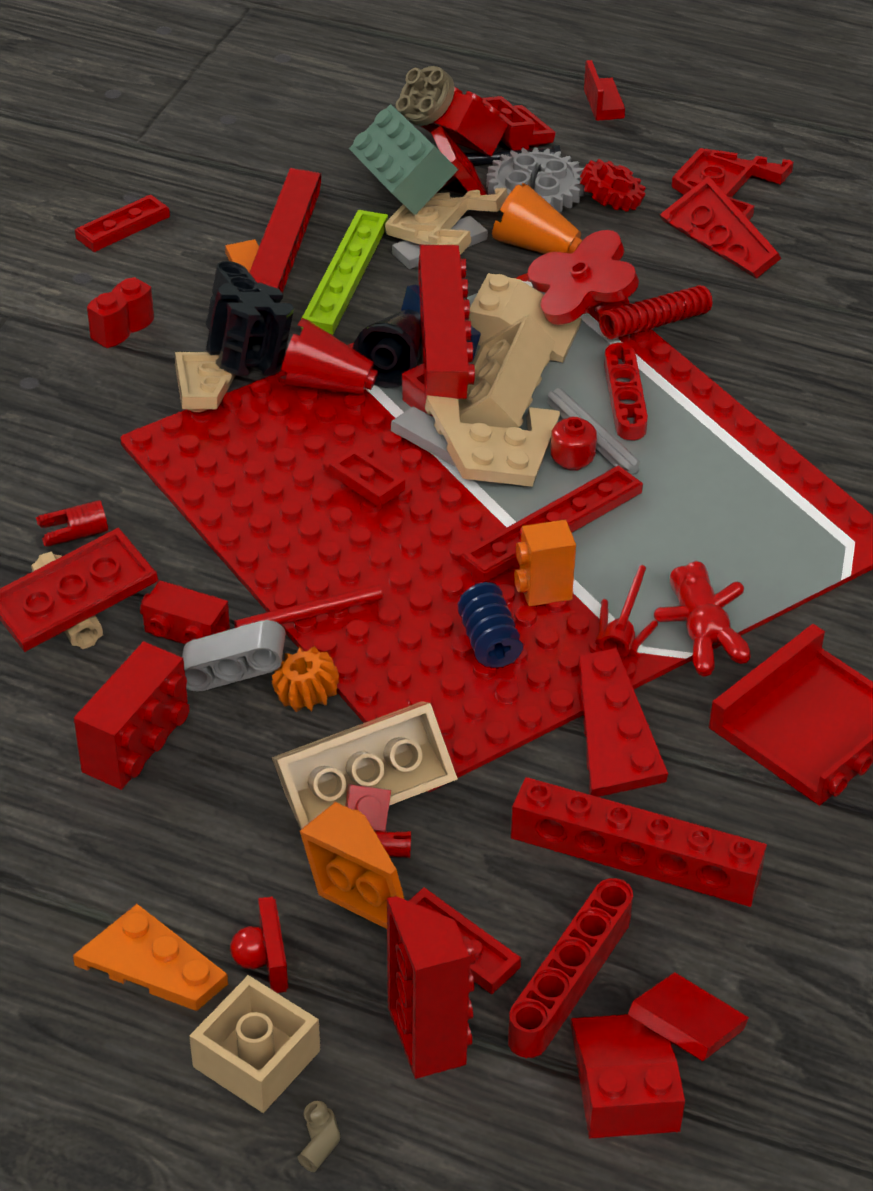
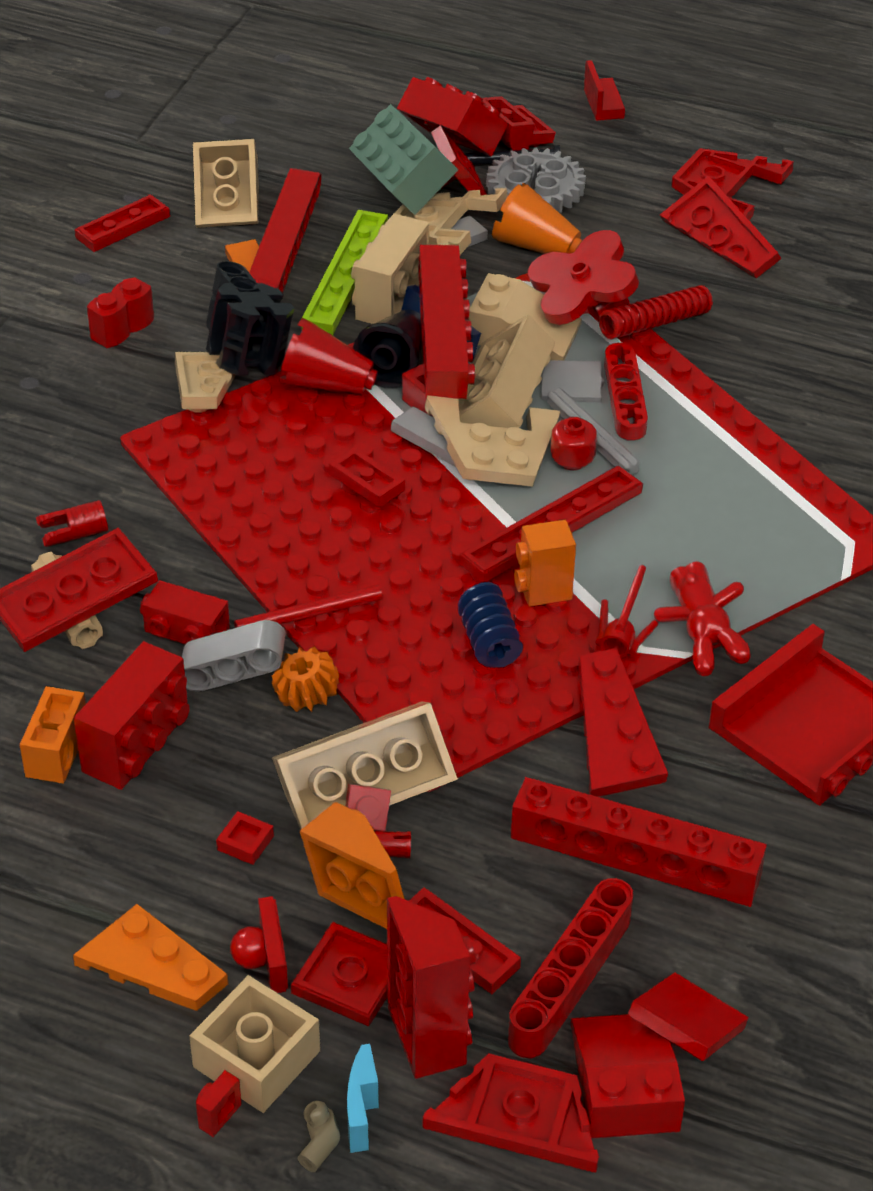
(51, 736): none -> orange brick
(218, 1103): none -> red plate
(226, 183): none -> tan slope
(245, 838): none -> red plate
(345, 974): none -> red tile
(361, 1096): none -> medium azure slope
(388, 268): none -> tan brick
(425, 95): dark tan tile -> none
(519, 1111): none -> red wing
(577, 378): none -> light grey piece
(612, 185): red gear -> none

